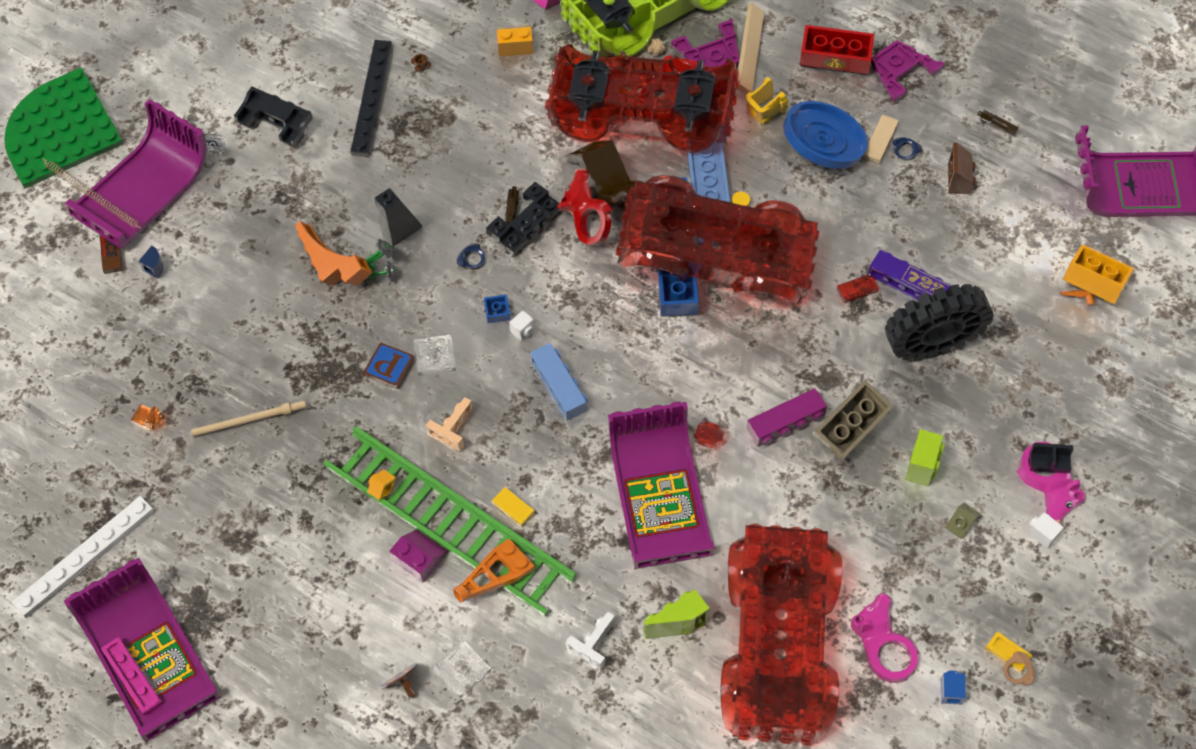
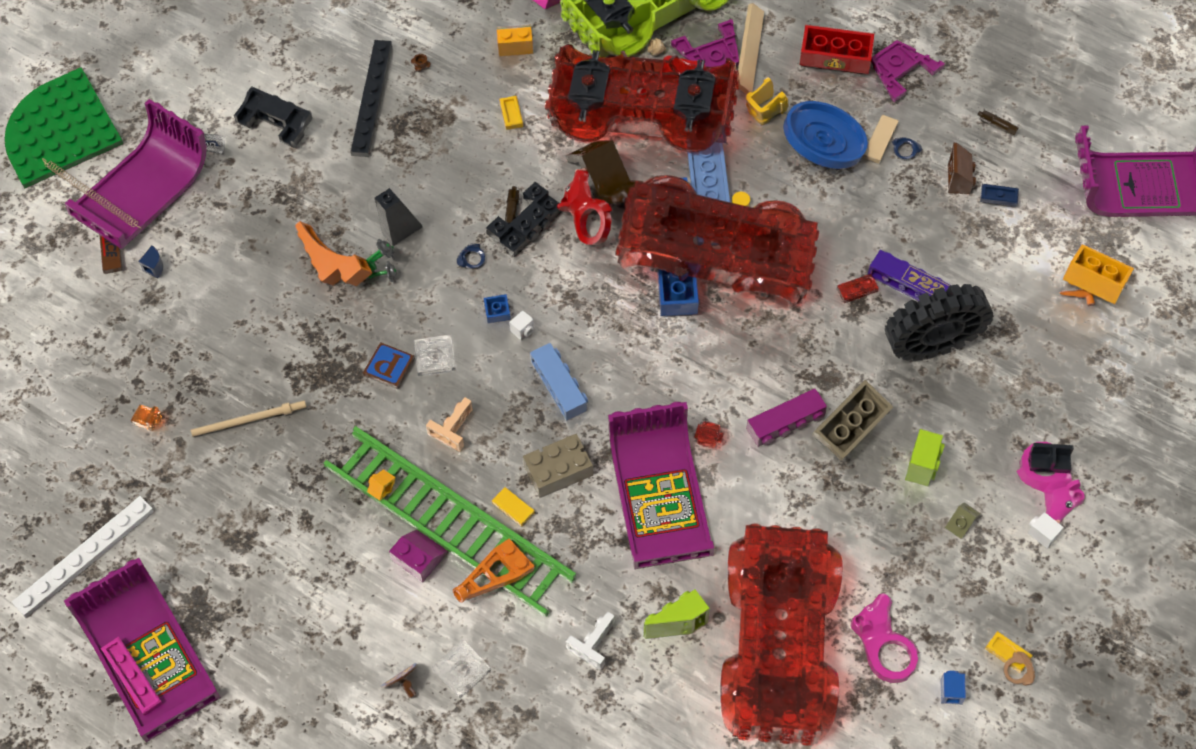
(511, 112): none -> yellow tile
(558, 465): none -> dark tan piece
(999, 195): none -> dark blue plate

